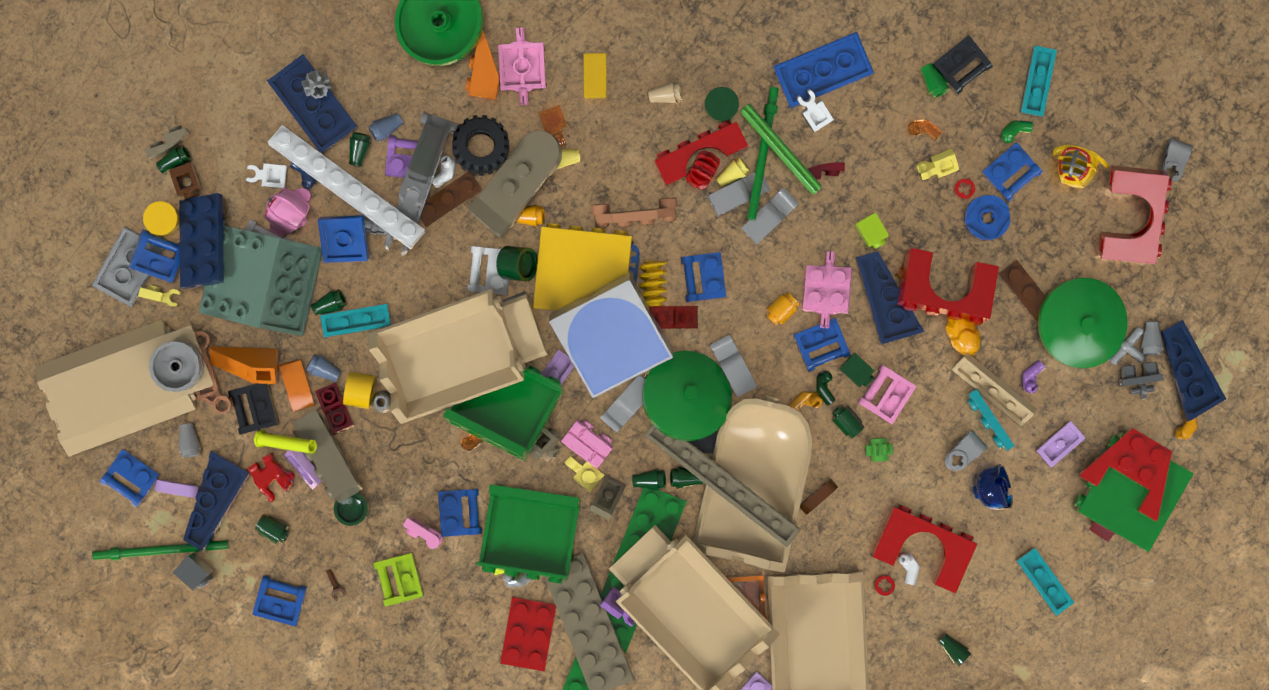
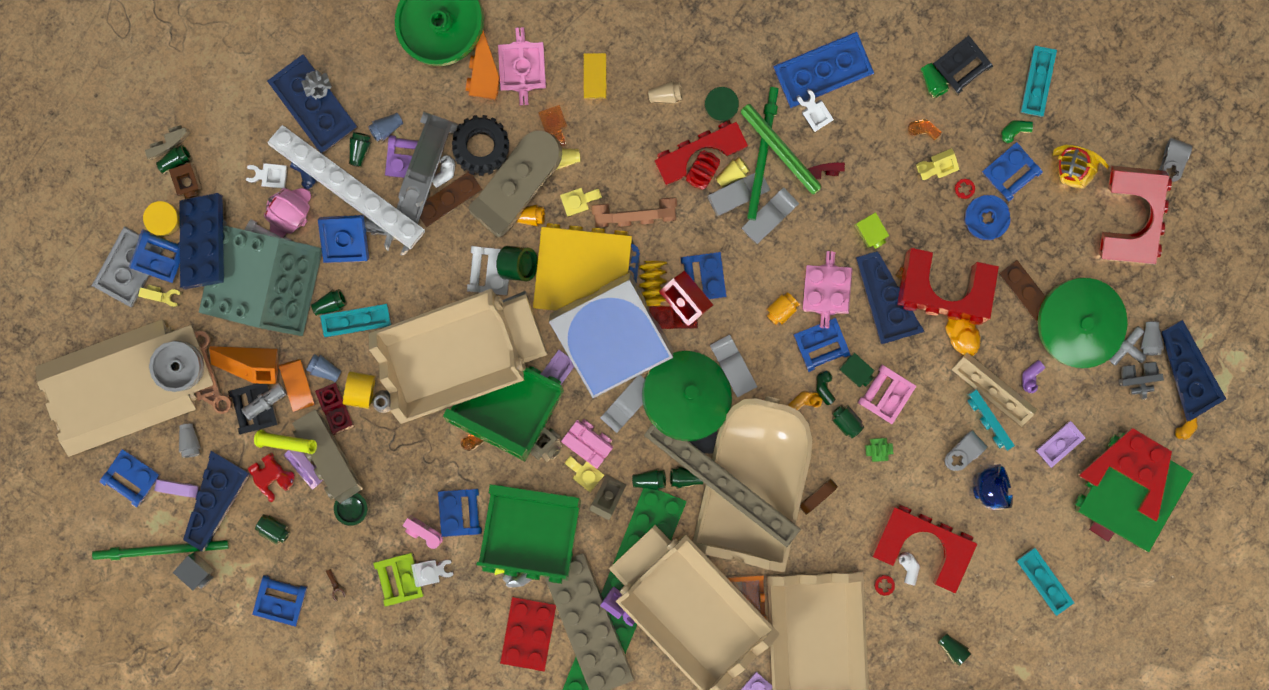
(264, 401): none -> light grey pin
(428, 573): none -> white plate
(576, 200): none -> light yellow plate
(686, 298): none -> red brick

